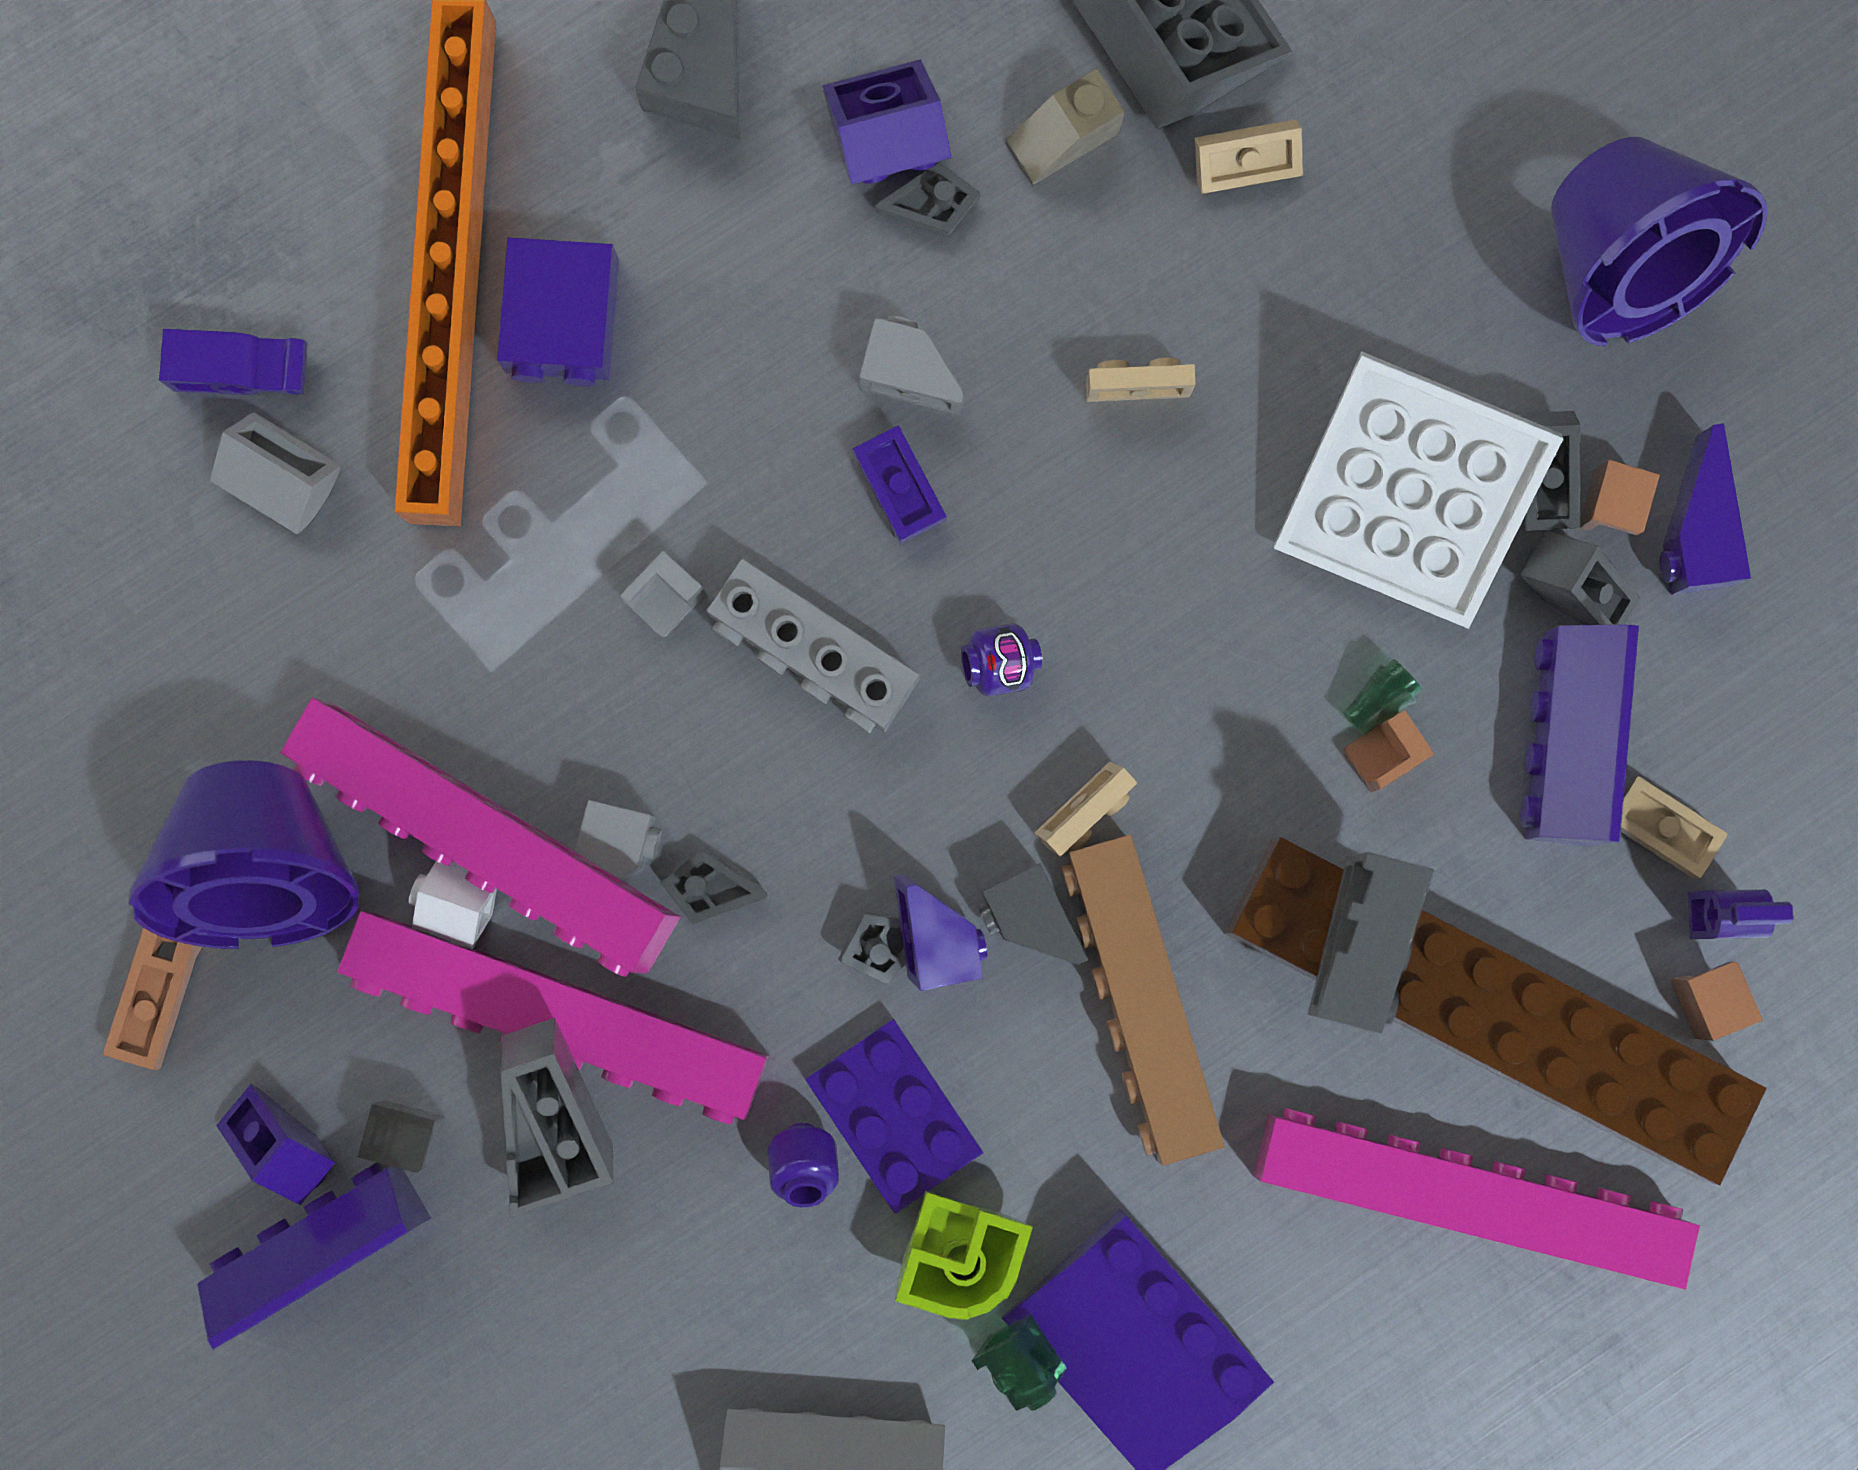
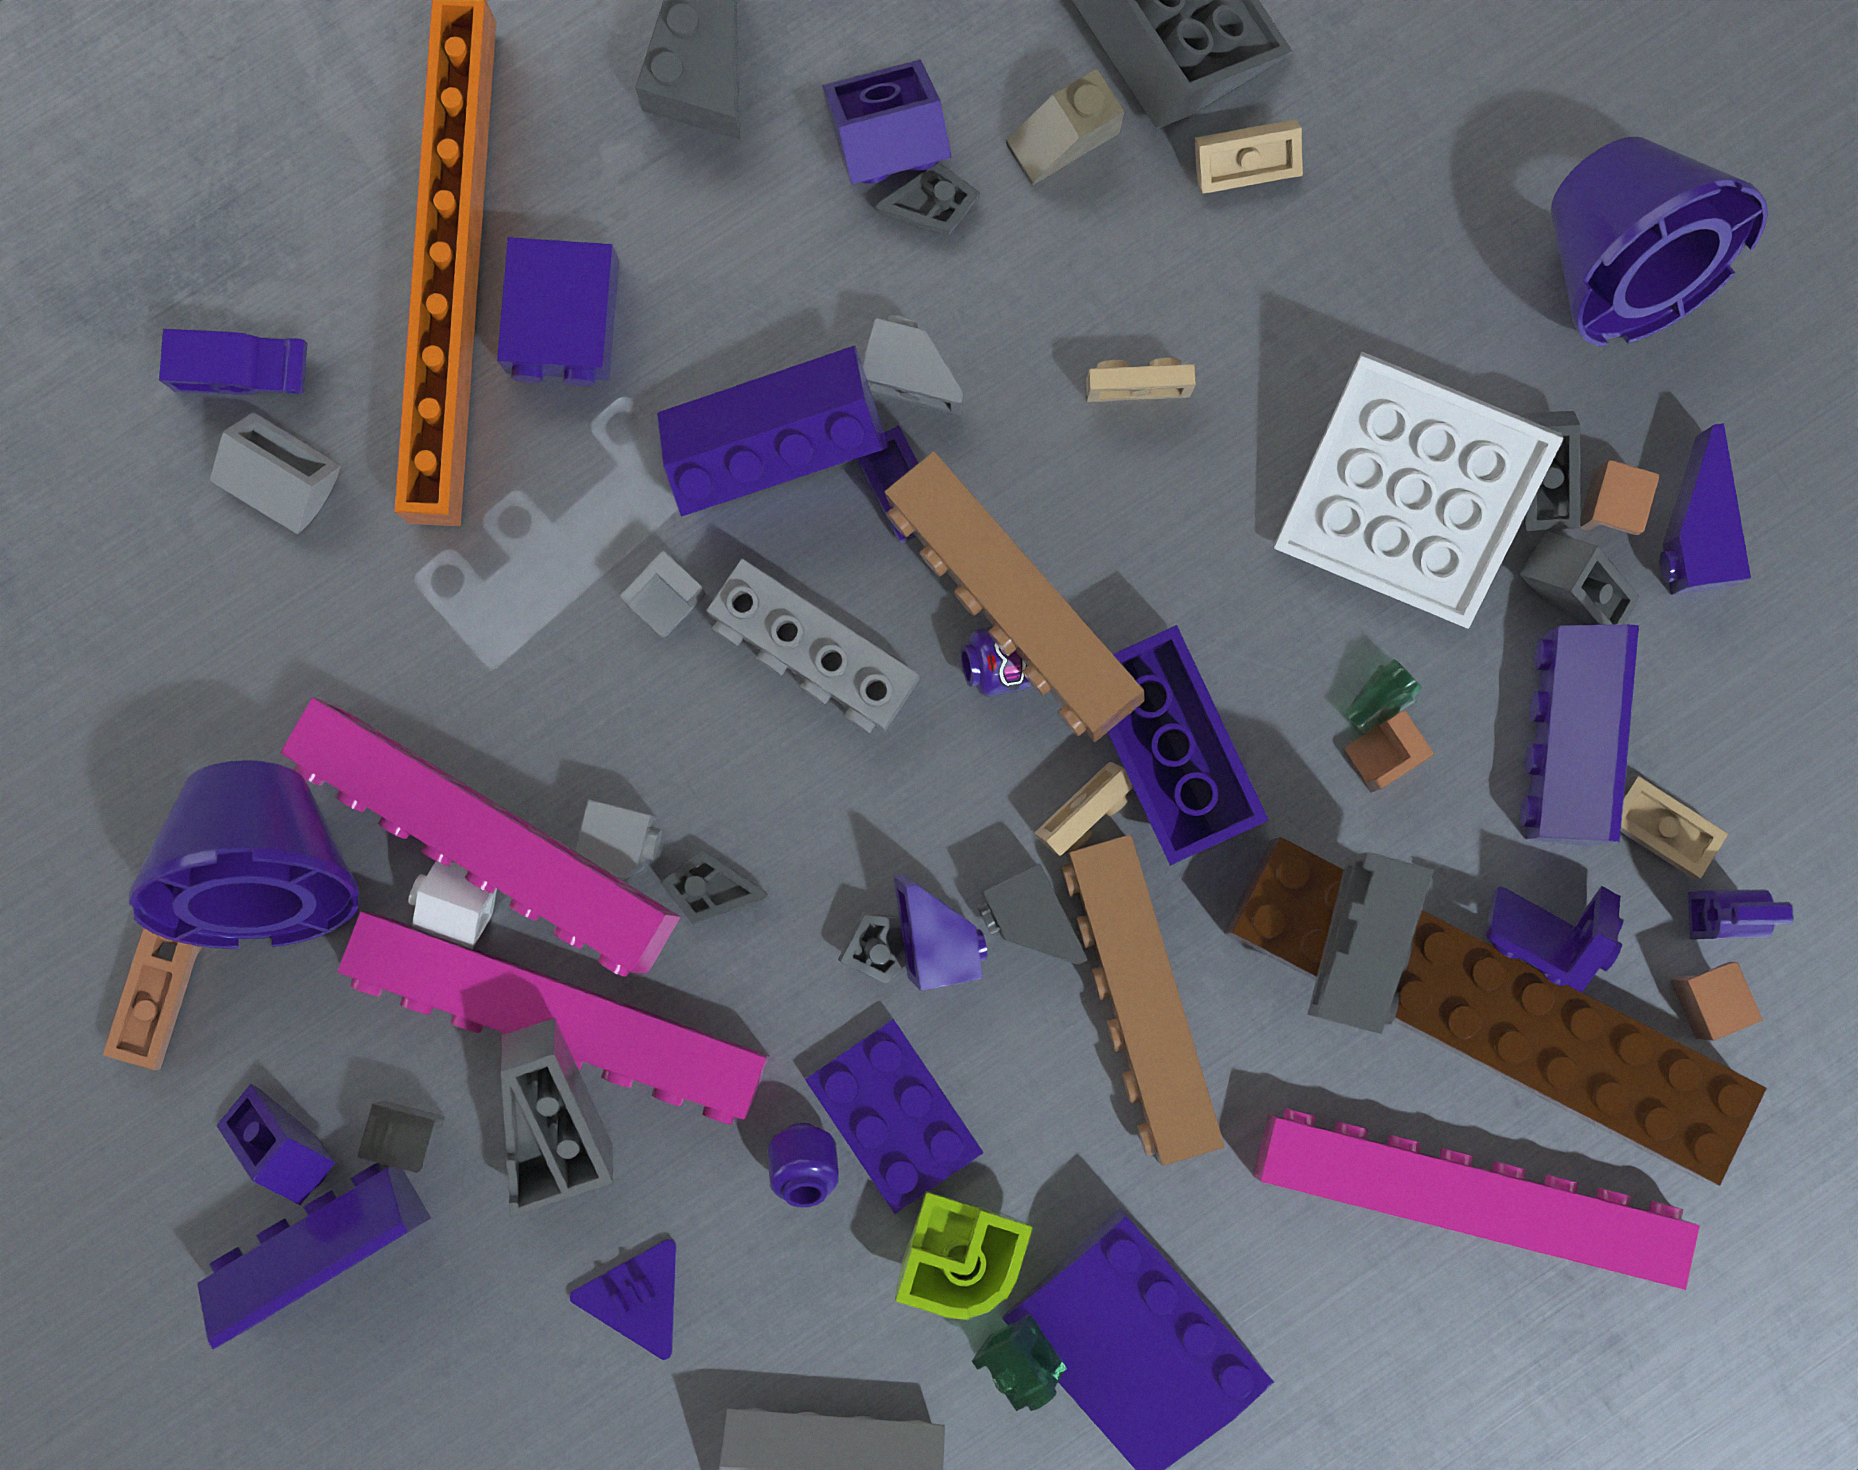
(636, 1298): none -> dark purple piece
(769, 431): none -> dark purple slope
(1014, 597): none -> medium nougat brick
(1182, 752): none -> dark purple slope
(1560, 950): none -> dark purple bracket

